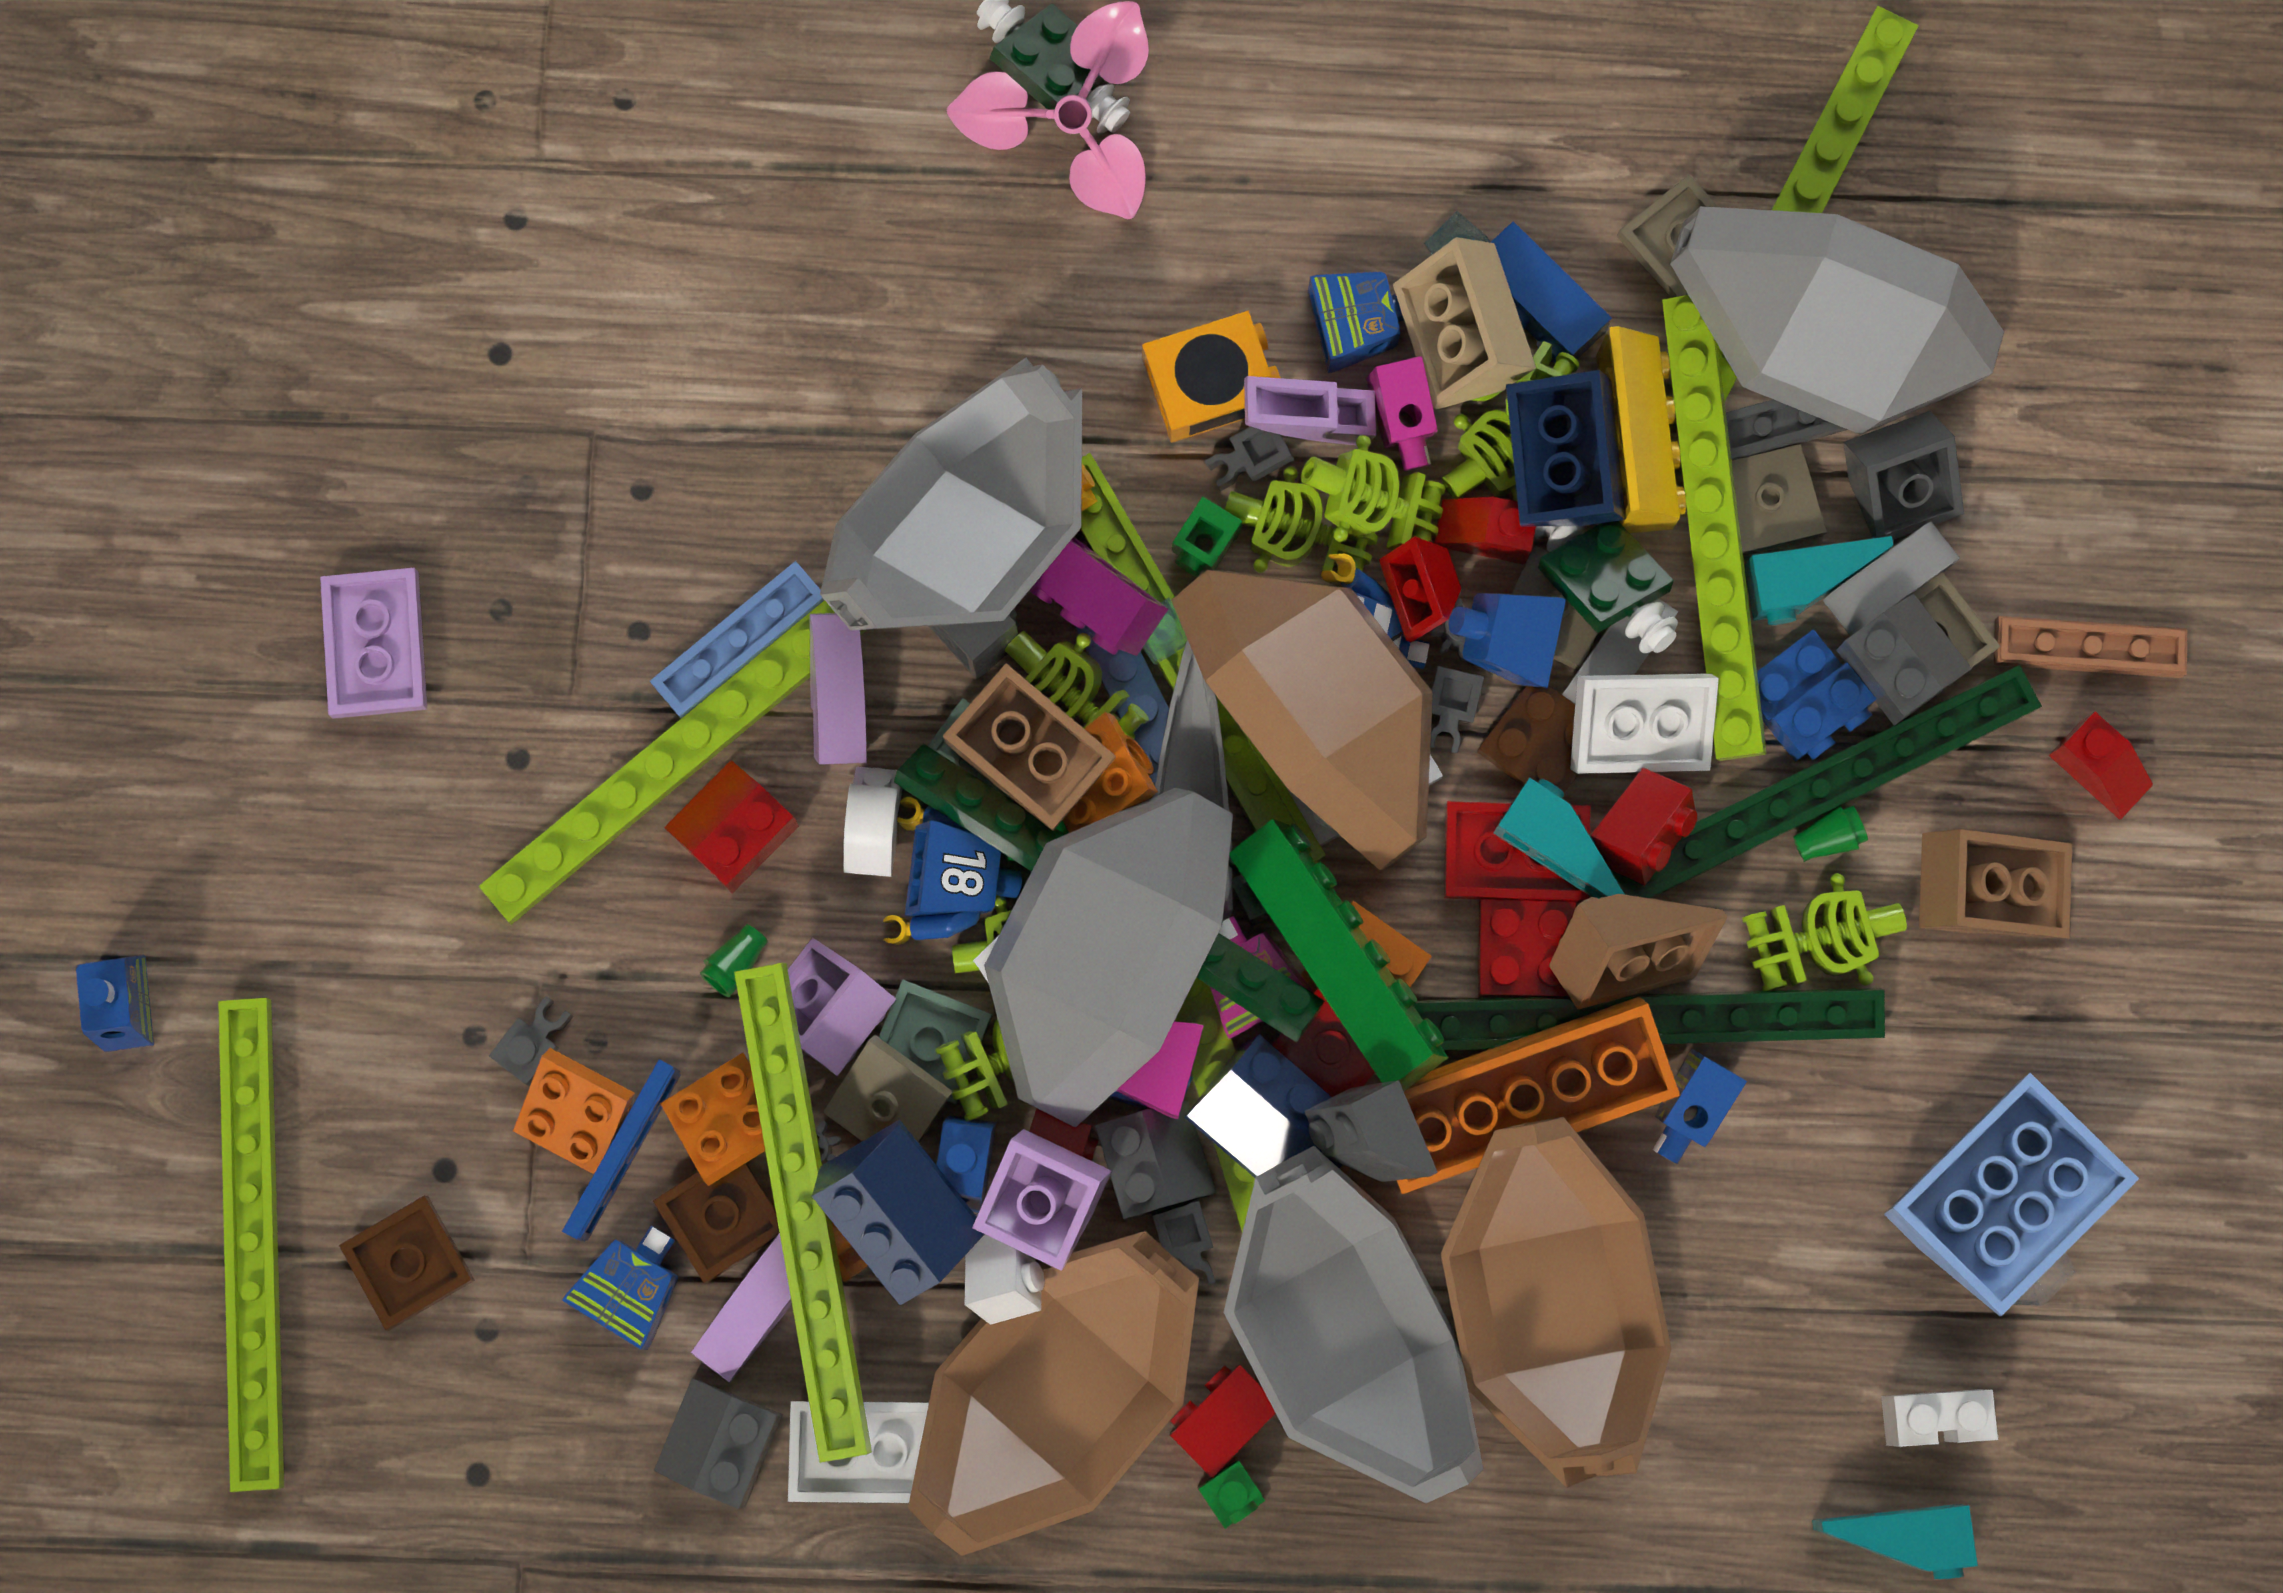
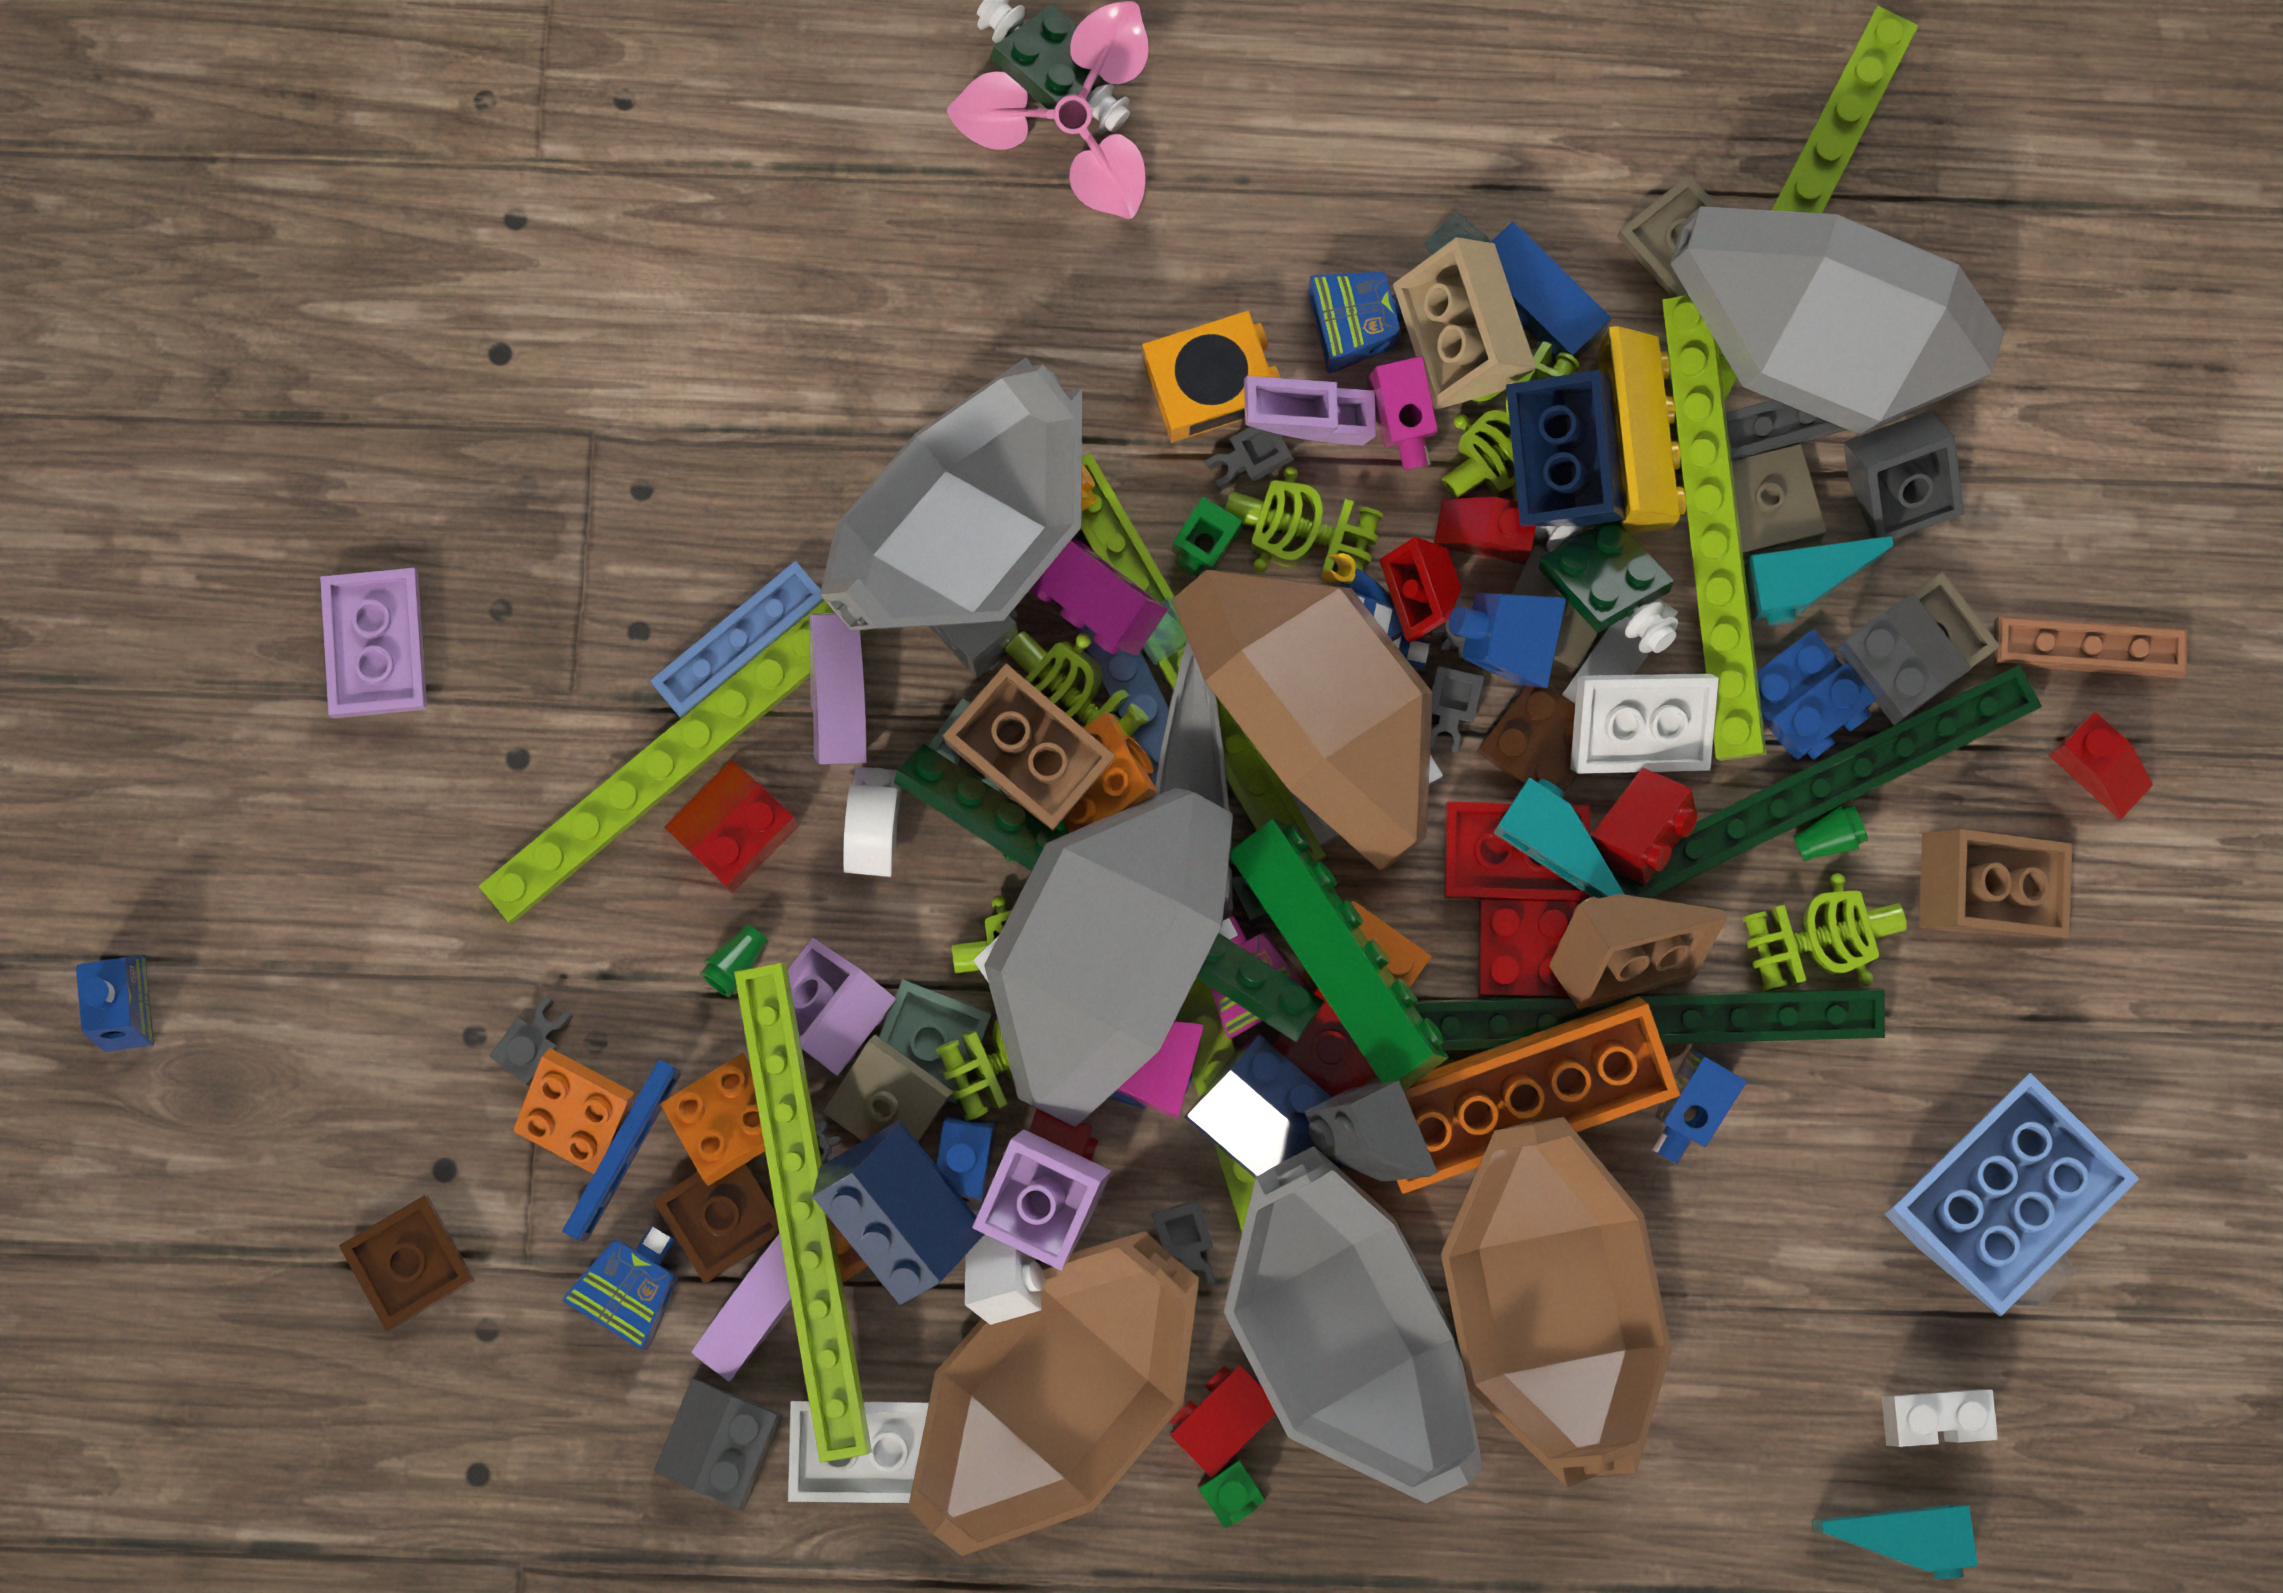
(251, 1245): lime plate -> none
(950, 877): blue torso -> none
(1154, 1161): dark grey slope -> none
(1371, 482): lime torso -> none
(1891, 578): light grey beam -> none

